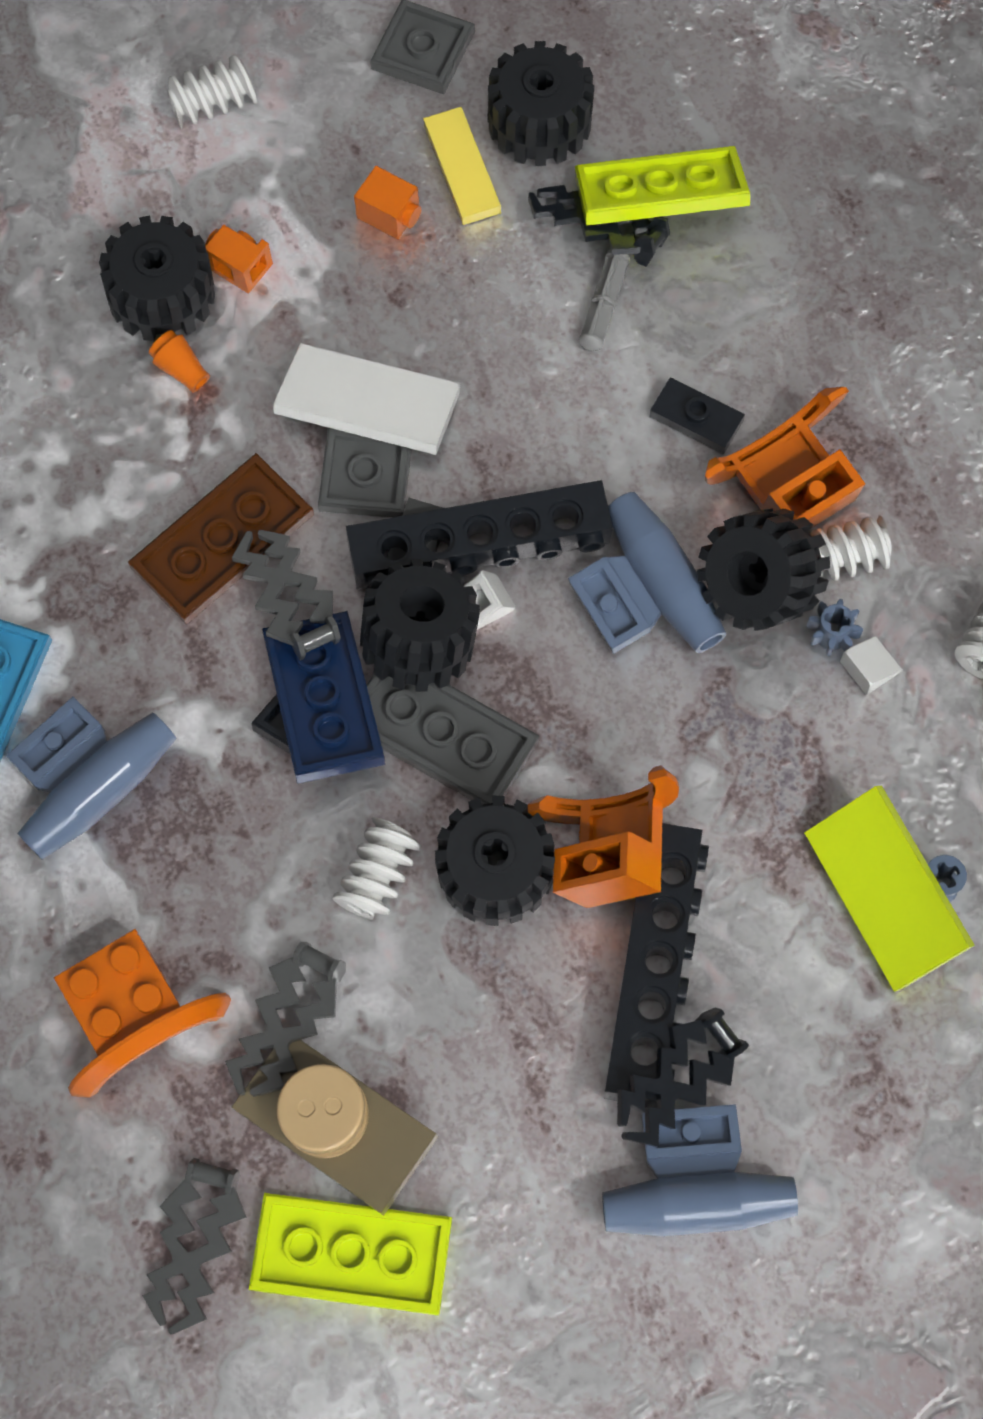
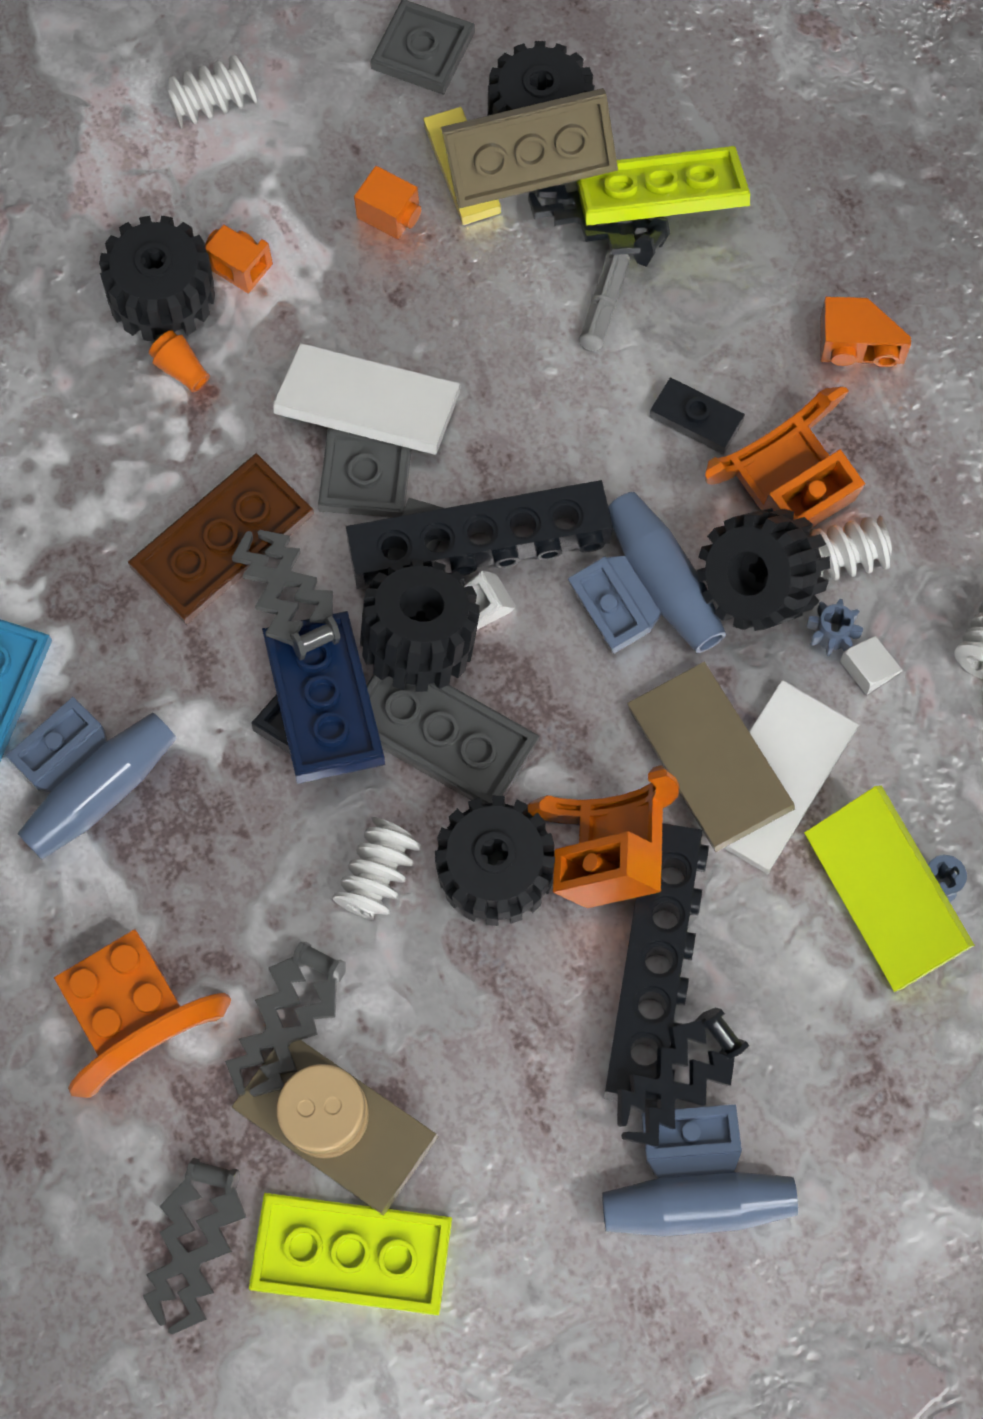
(530, 148): none -> dark tan tile
(711, 756): none -> dark tan tile
(802, 746): none -> white tile
(860, 333): none -> orange slope

